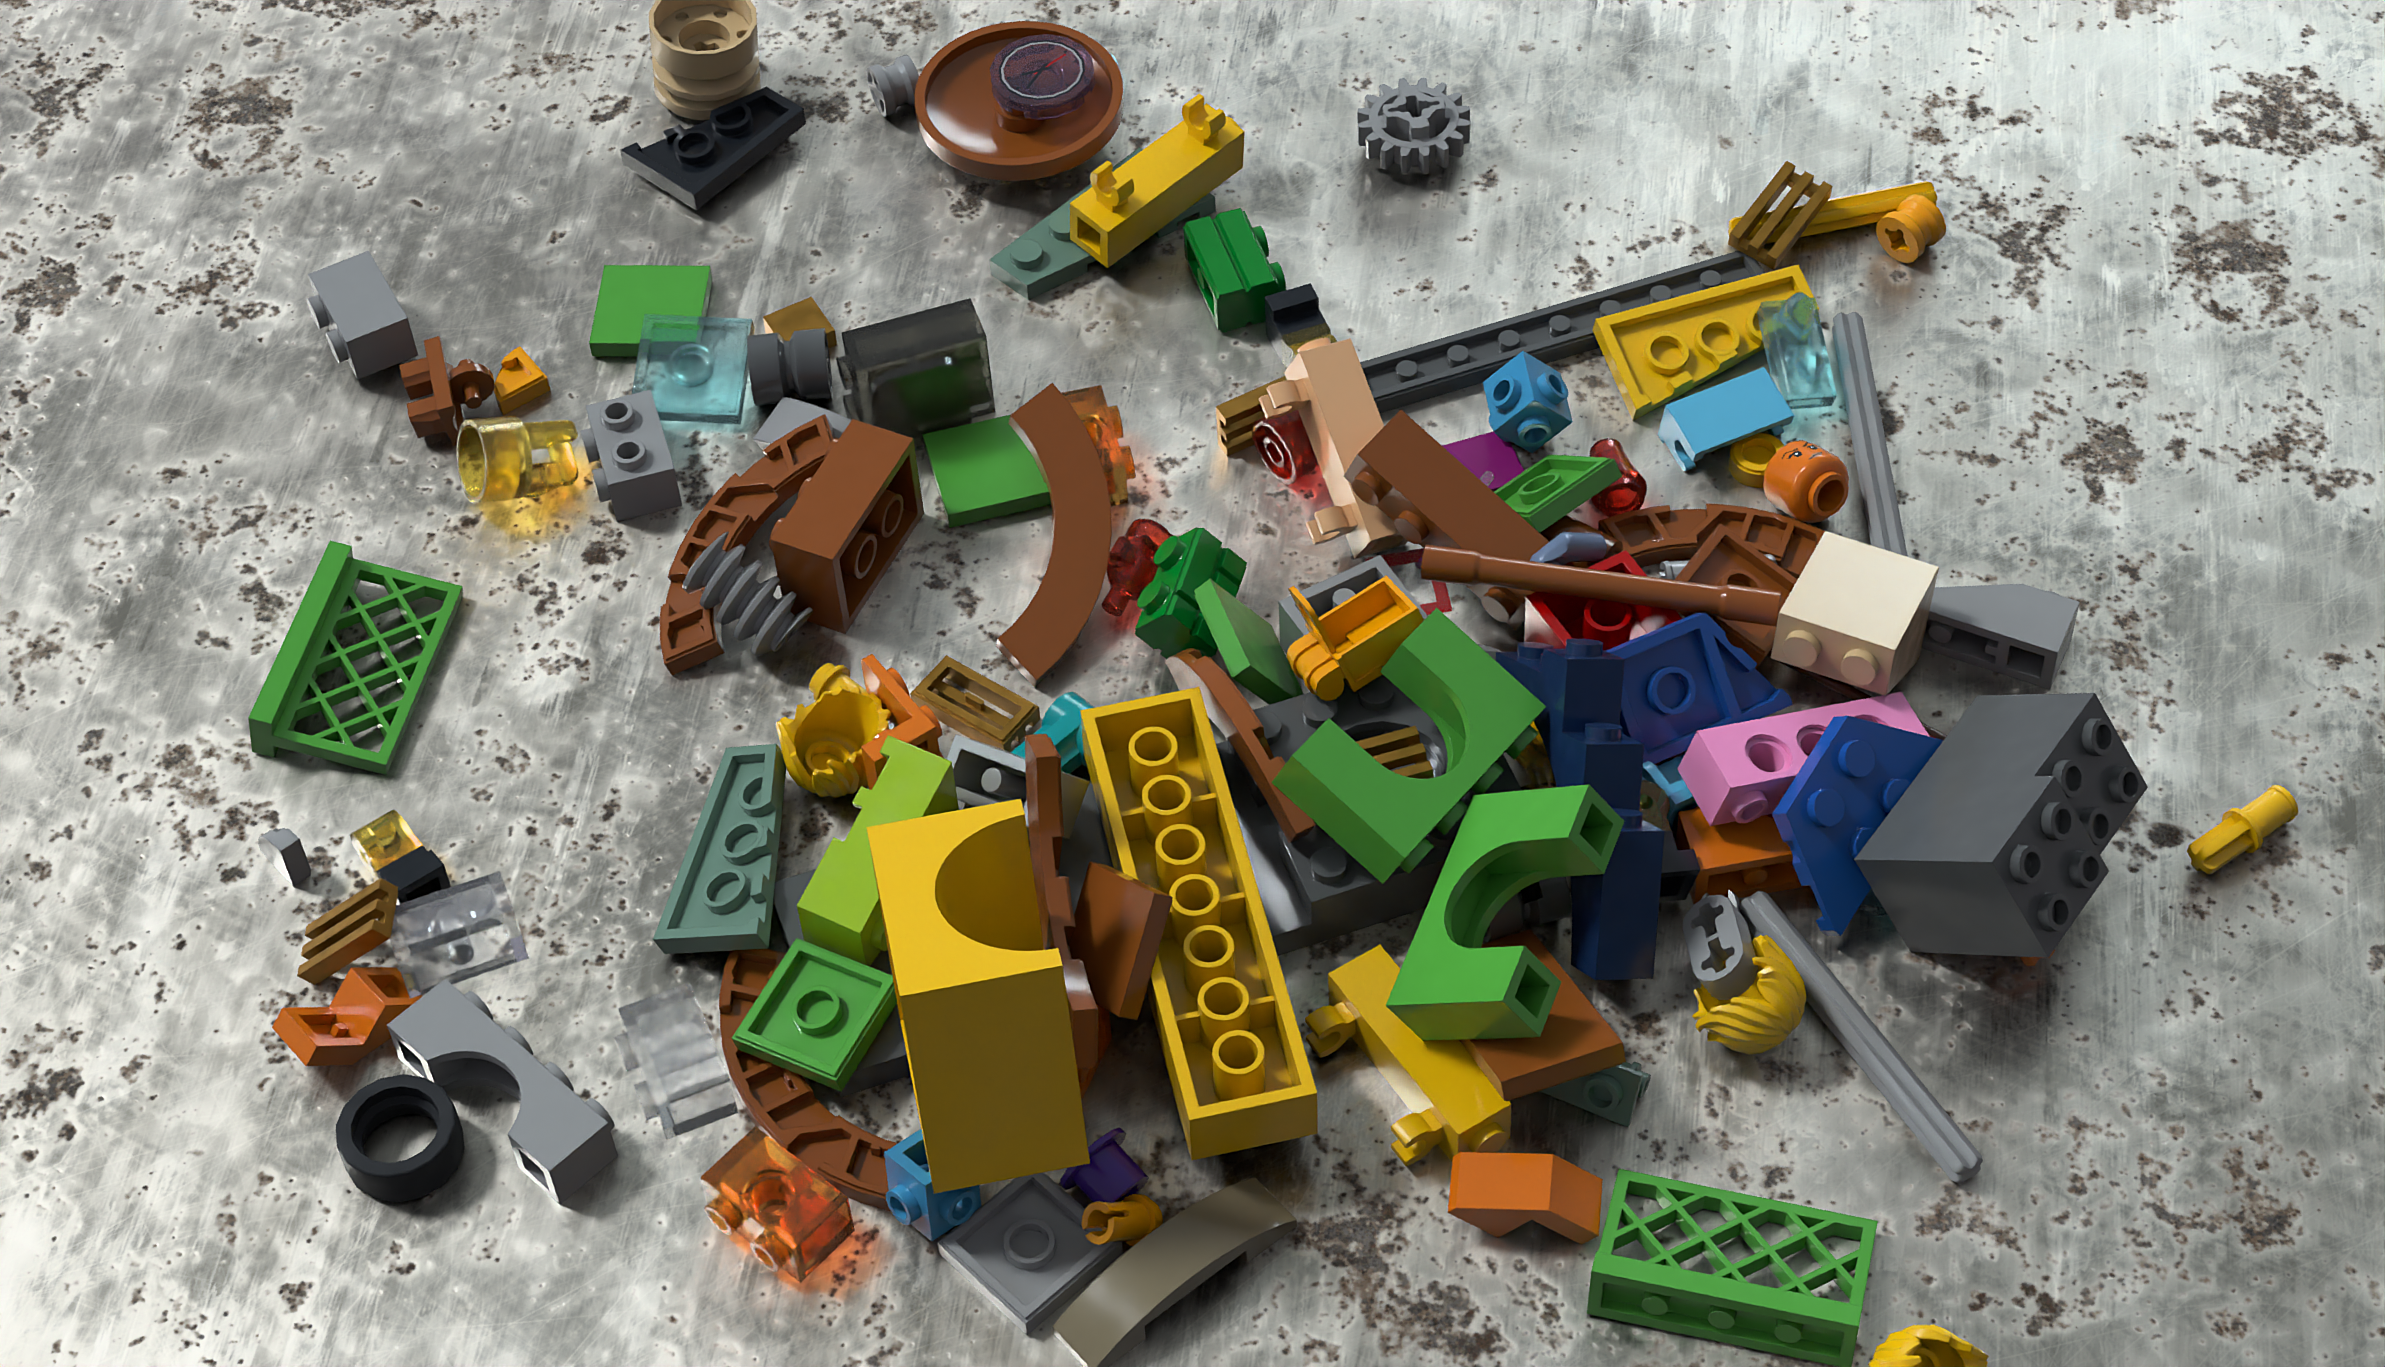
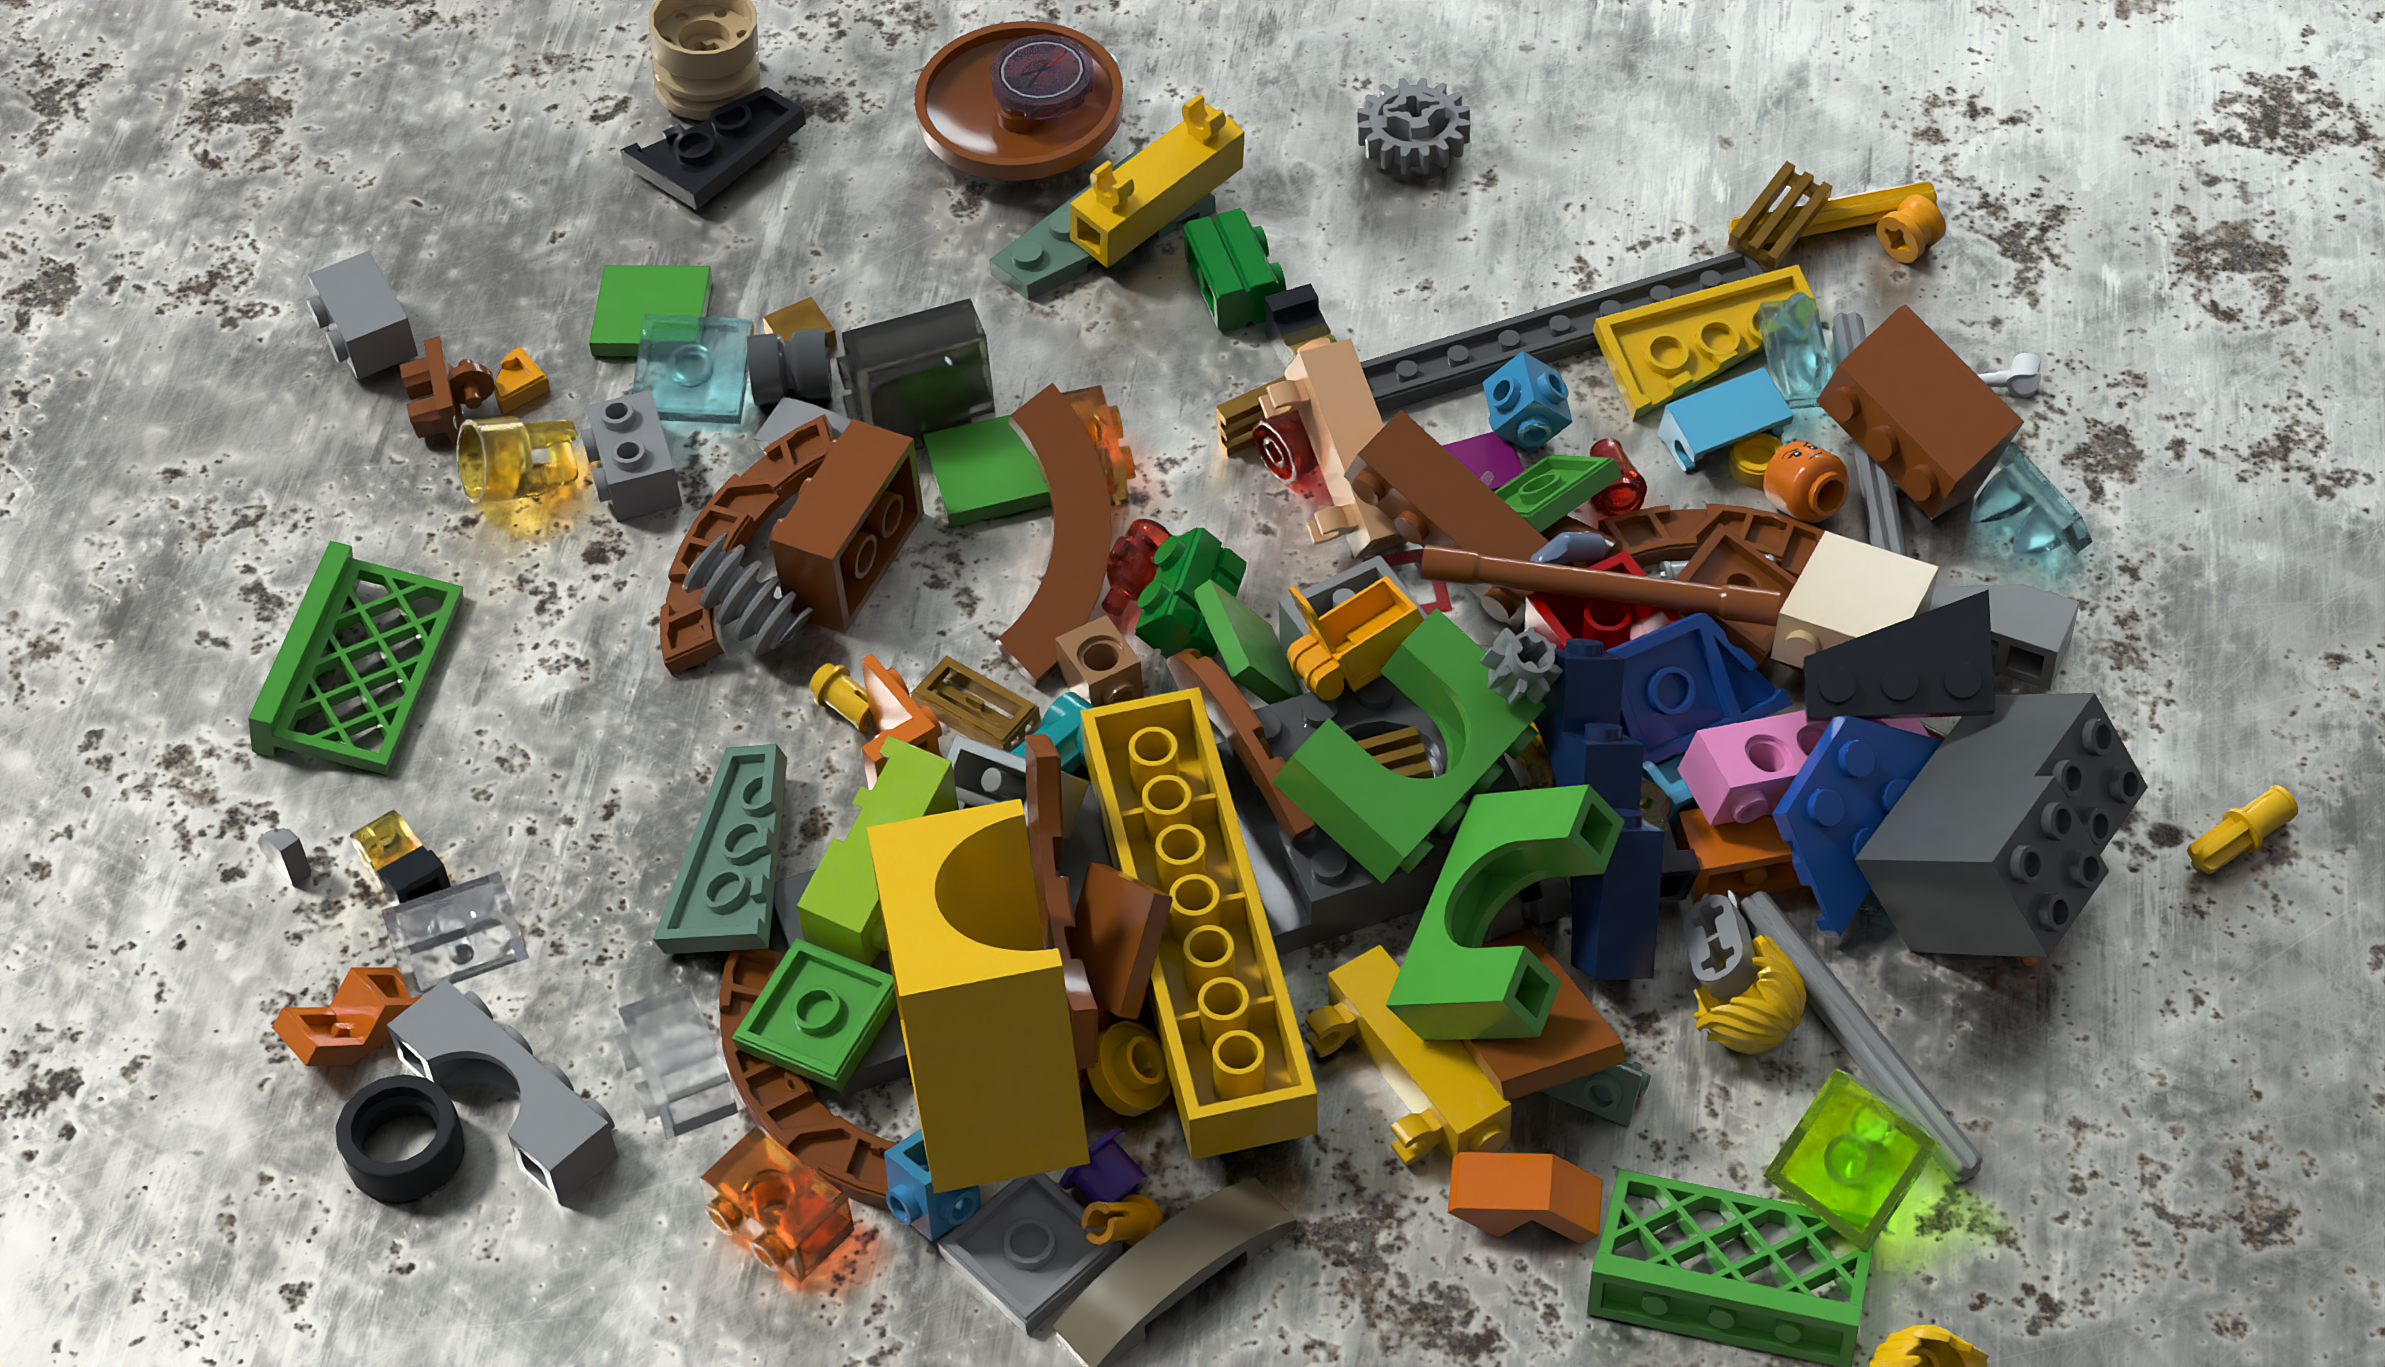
(348, 931): pearl gold tile -> none
(826, 740): yellow hair -> none
(893, 84): light grey wheel -> none
(1099, 664): none -> medium nougat brick
(1130, 1069): none -> yellow plate
(1521, 666): none -> light grey gear
(1853, 1158): none -> clear neon green slope
(1909, 669): none -> black wing
(1920, 412): none -> dark orange slope
(2022, 378): none -> white hand
(2022, 486): none -> clear light blue tile

